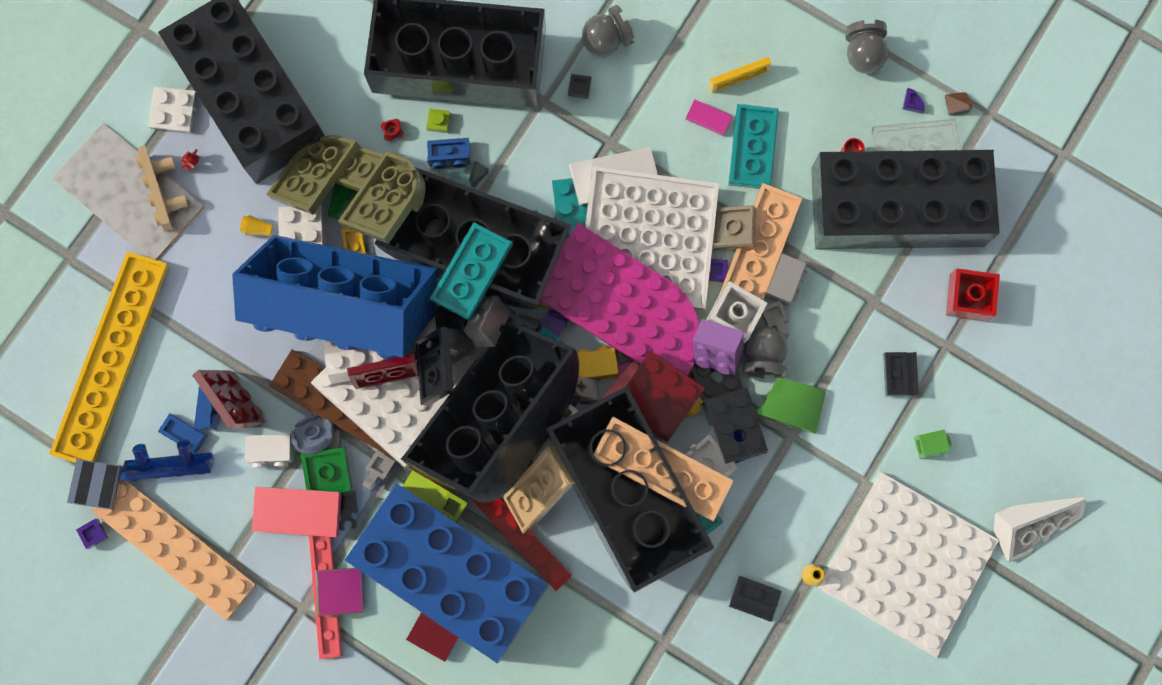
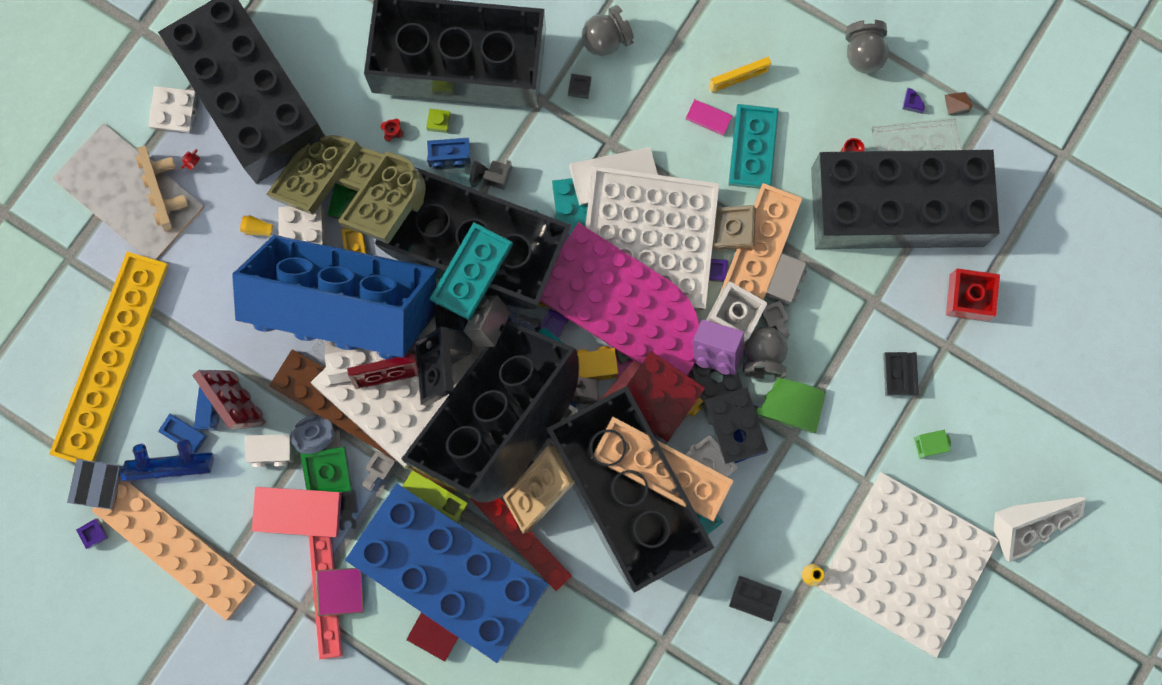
(498, 174): none -> dark grey panel

